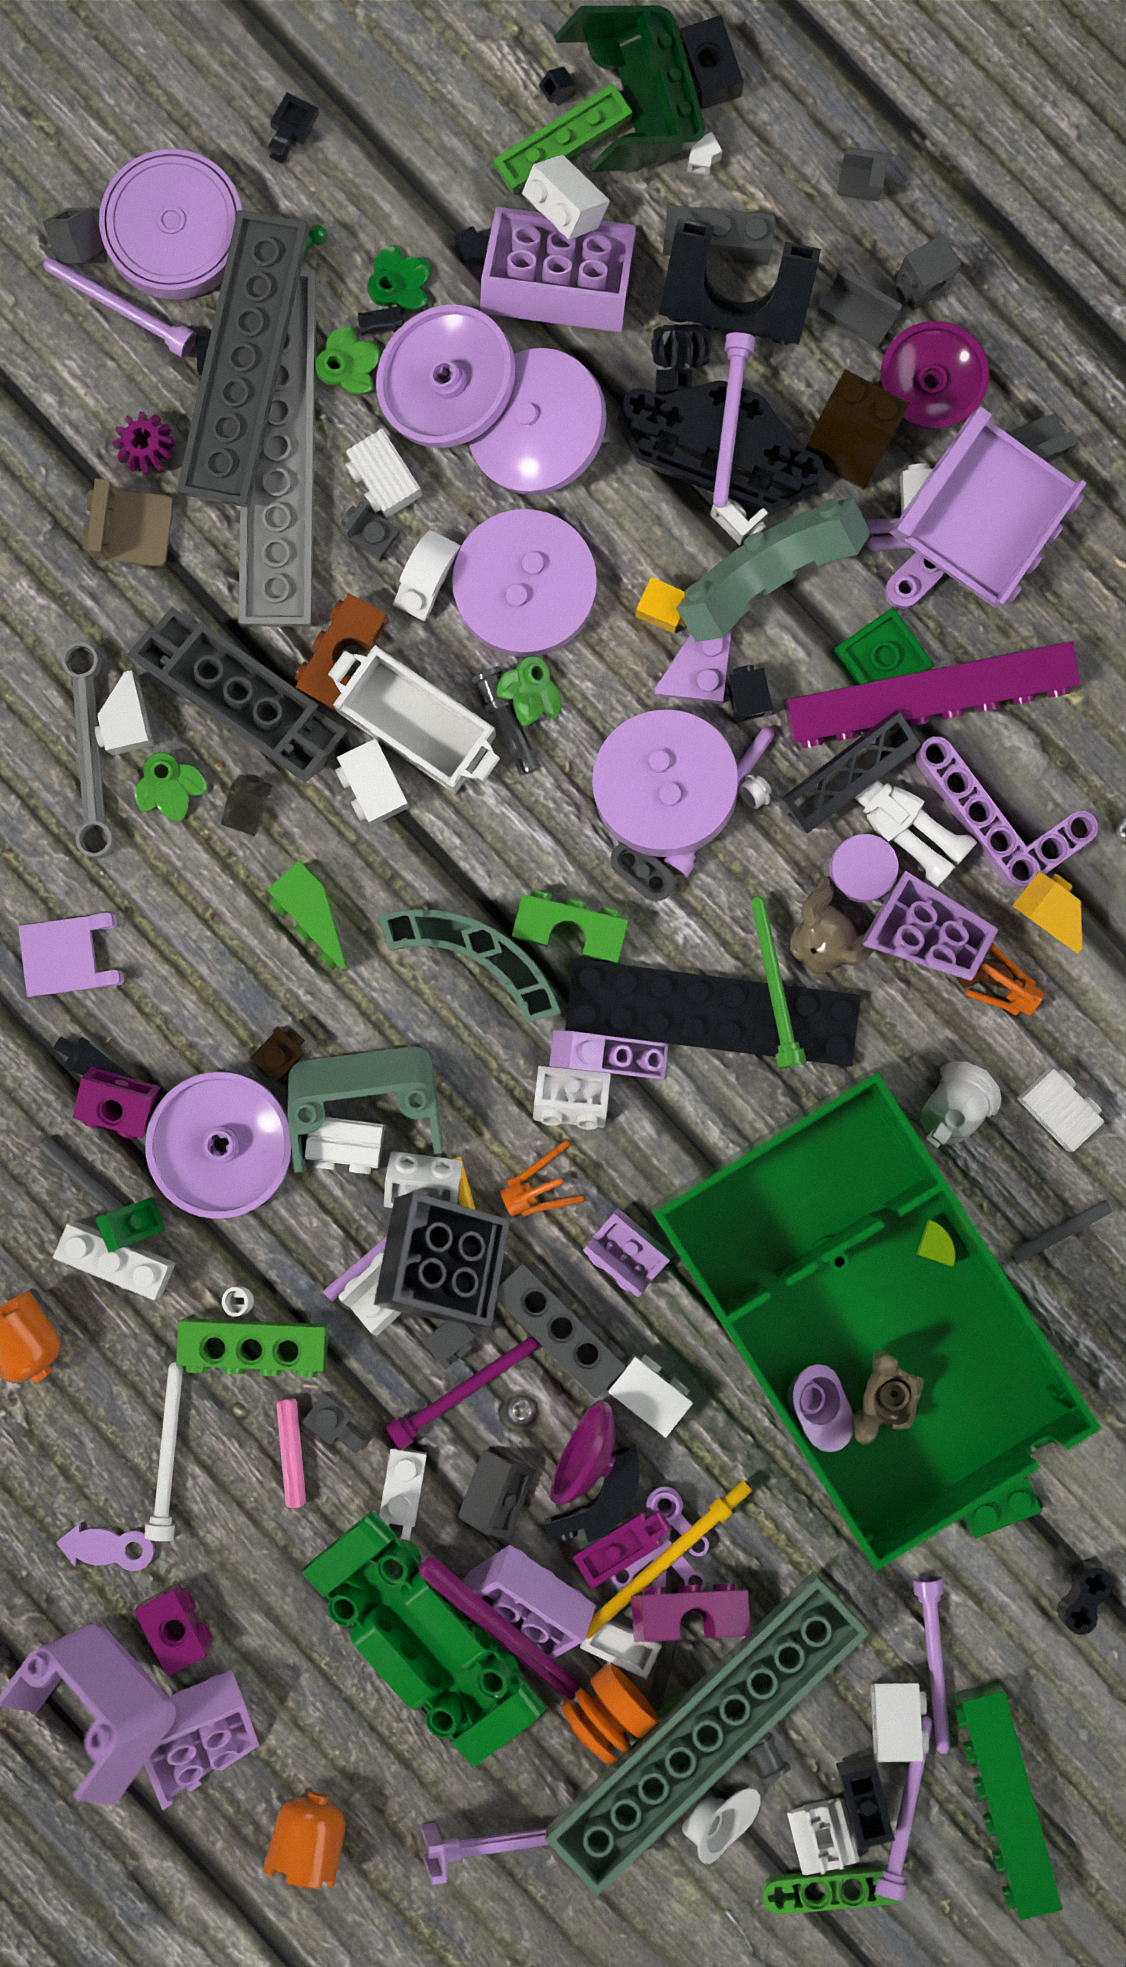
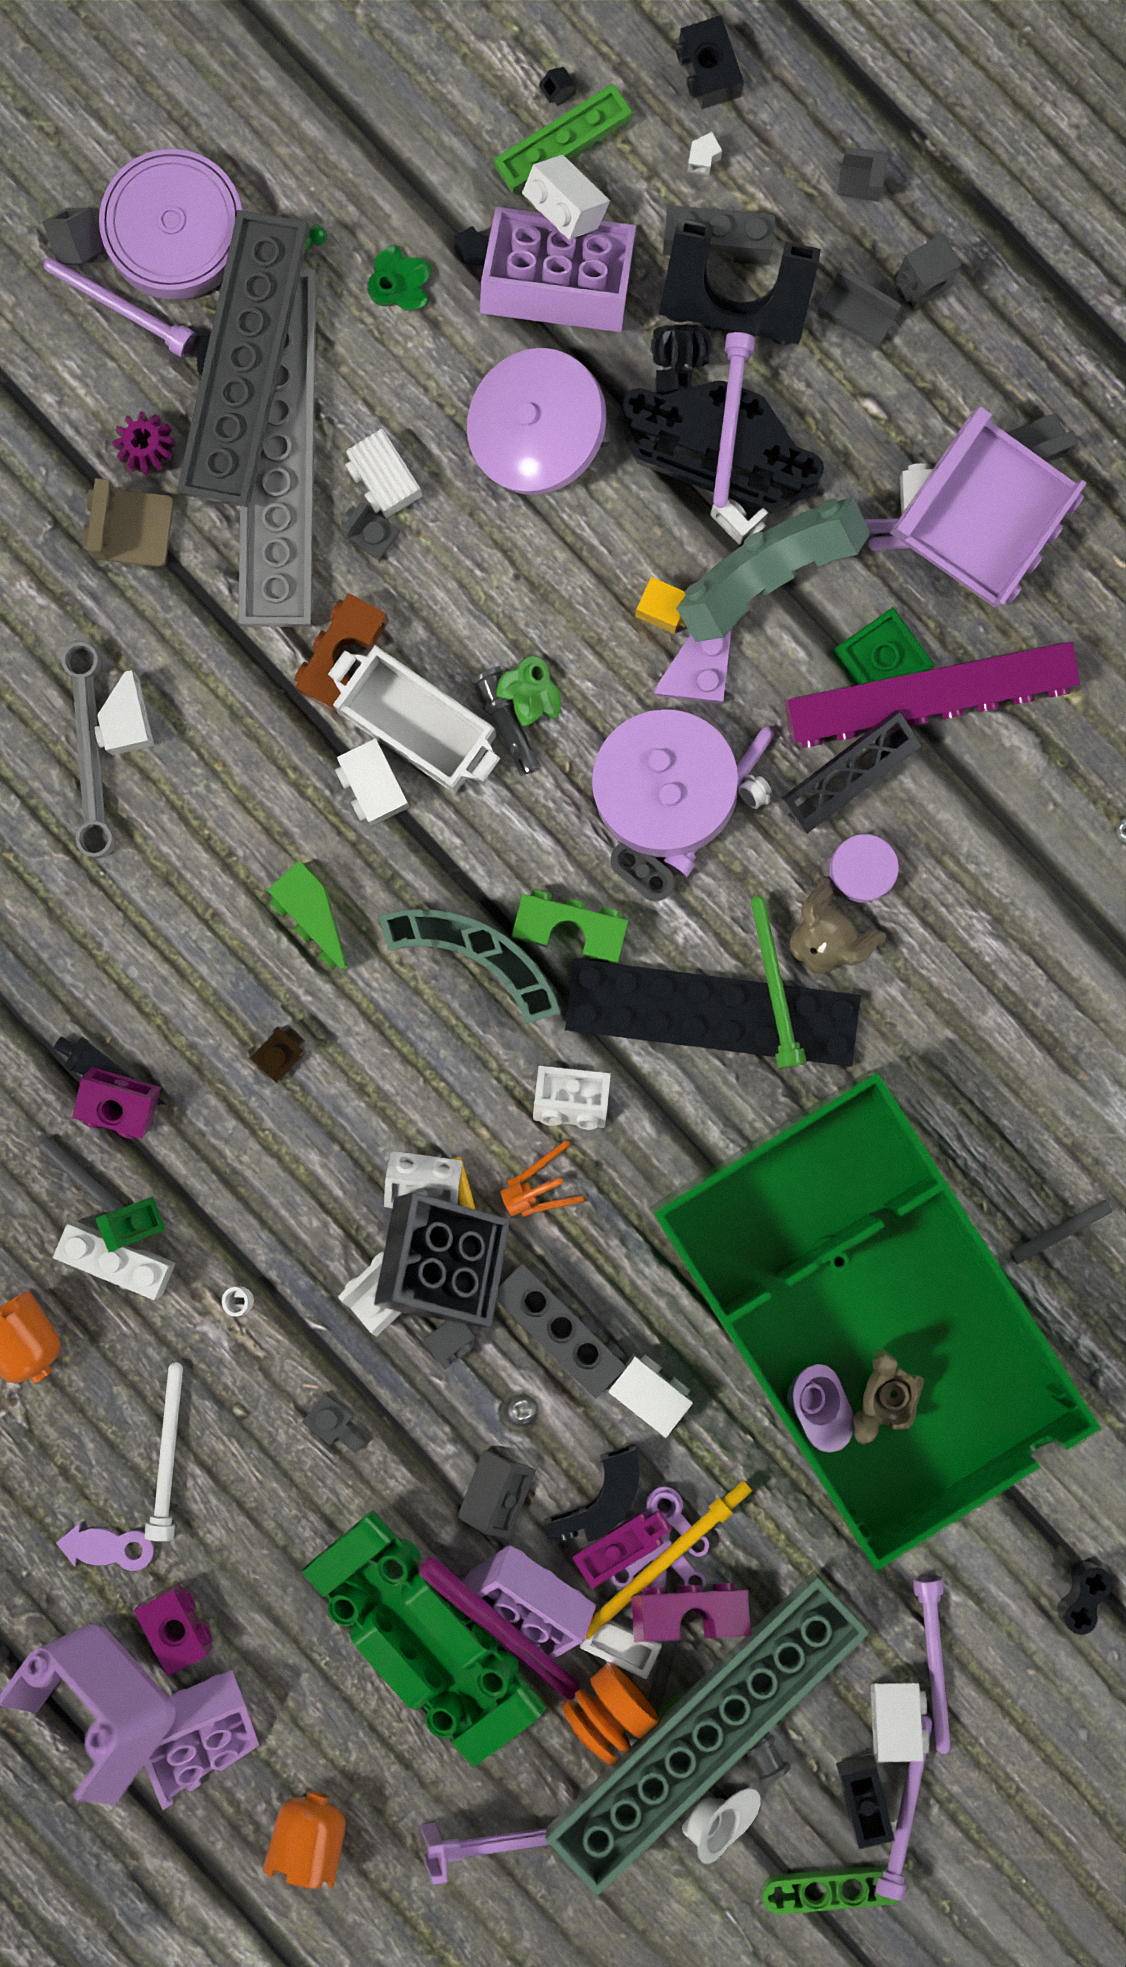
(62, 956): lavender flag -> none
(168, 792): bright green plate -> none
(185, 1150): lavender dish -> none
(195, 1355): bright green brick -> none
(239, 693): dark grey slope -> none
(246, 803): clear smoke bracket -> none
(291, 1453): bright pink axle -> none
(292, 122): black plate -> none
(346, 1143): white brick -> none
(352, 357): bright green plate -> none
(355, 1270): lavender piece -> none
(380, 320): black pin -> none
(399, 1070): sand green windscreen -> none
(403, 1488): white hinge -> none
(406, 1429): magenta piece -> none
(425, 573): white brick -> none
(445, 376): lavender dish -> none
(524, 583): lavender brick -> none
(585, 1455): magenta dish -> none
(608, 1054): lavender slope -> none
(627, 1253): lavender bracket -> none
(654, 77): dark green windscreen -> none
(749, 693): black brick -> none
(823, 1836): white piece -> none
(856, 428): dark brown slope -> none
(893, 812): white piece -> none
(917, 577): lavender plate -> none
(930, 929): lavender wedge -> none
(937, 1244): lime tile -> none
(939, 353): magenta dish -> none
(959, 1103): white helmet -> none
(983, 976): reddish brown arm -> none
(995, 821): lavender beam -> none
(1004, 1509): green plate -> none
(1008, 1800): green brick -> none
(1022, 994): orange plant -> none
(1053, 909): yellow slope -> none
(1062, 1109): white brick -> none

